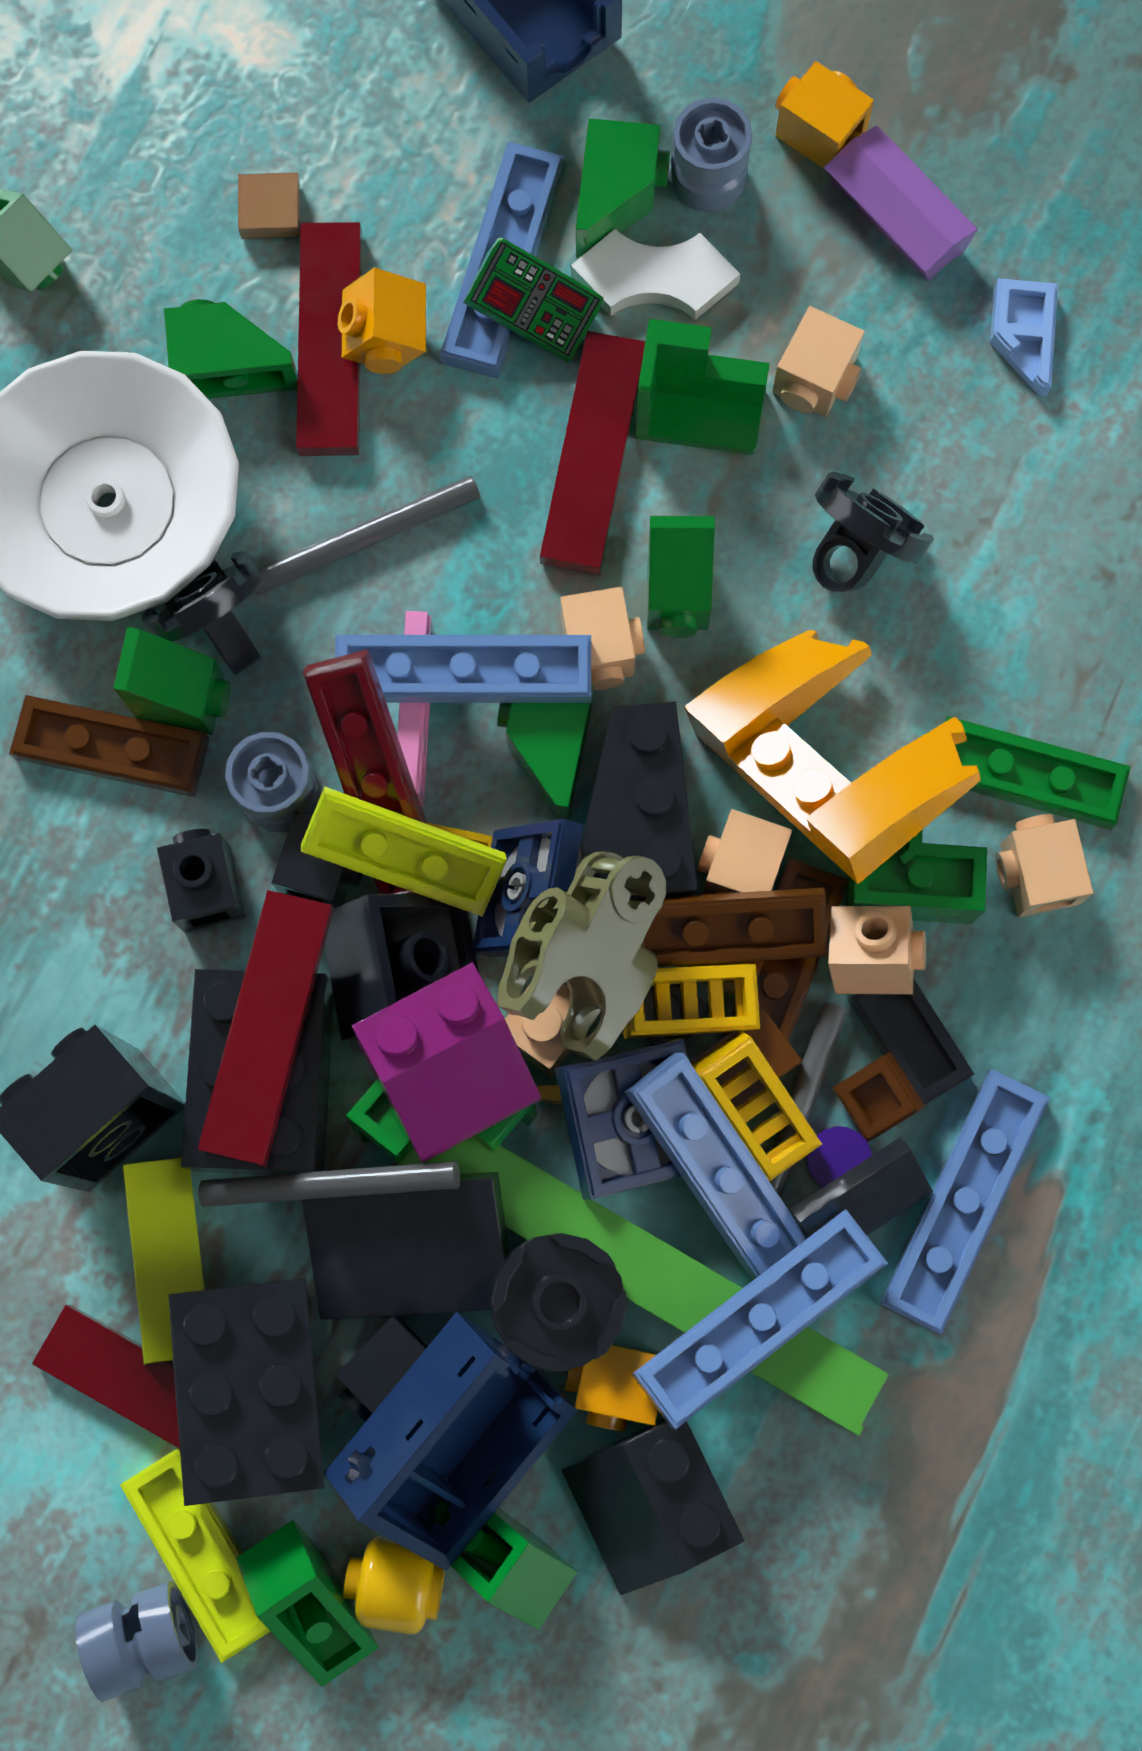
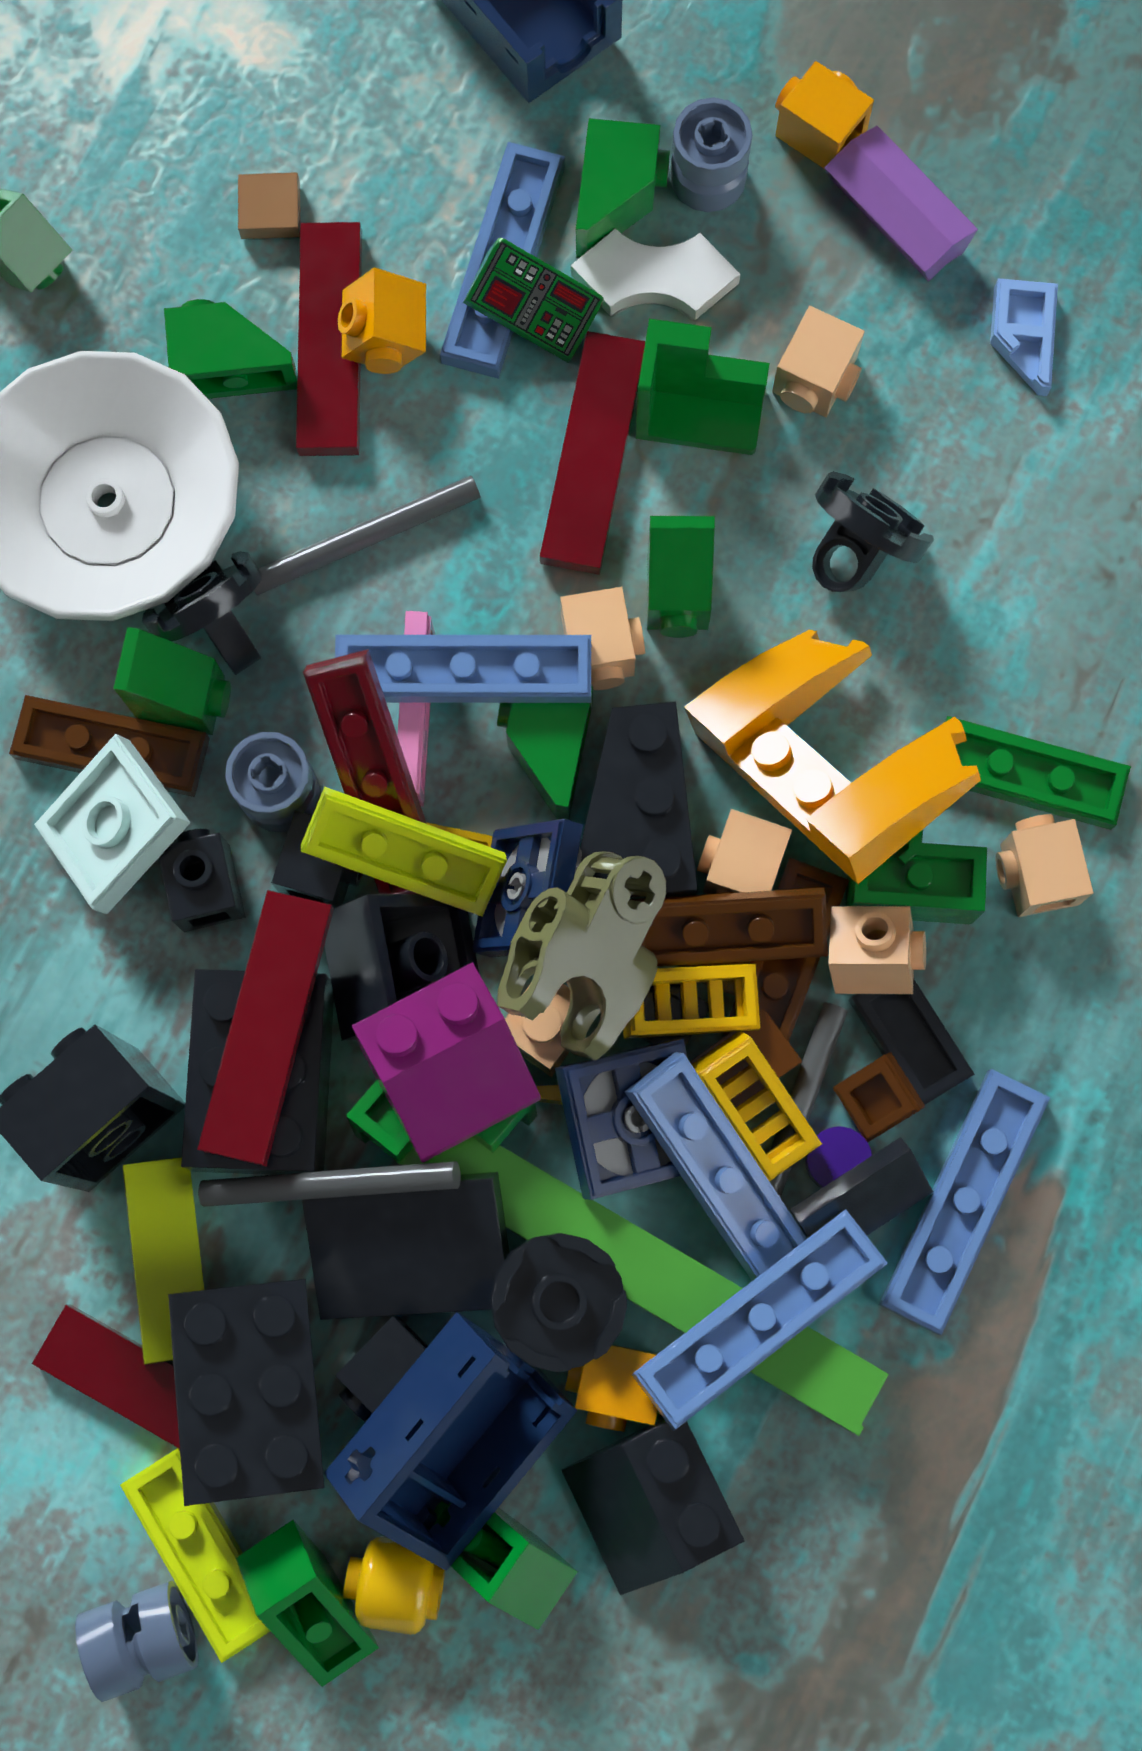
(111, 824): none -> light aqua tile

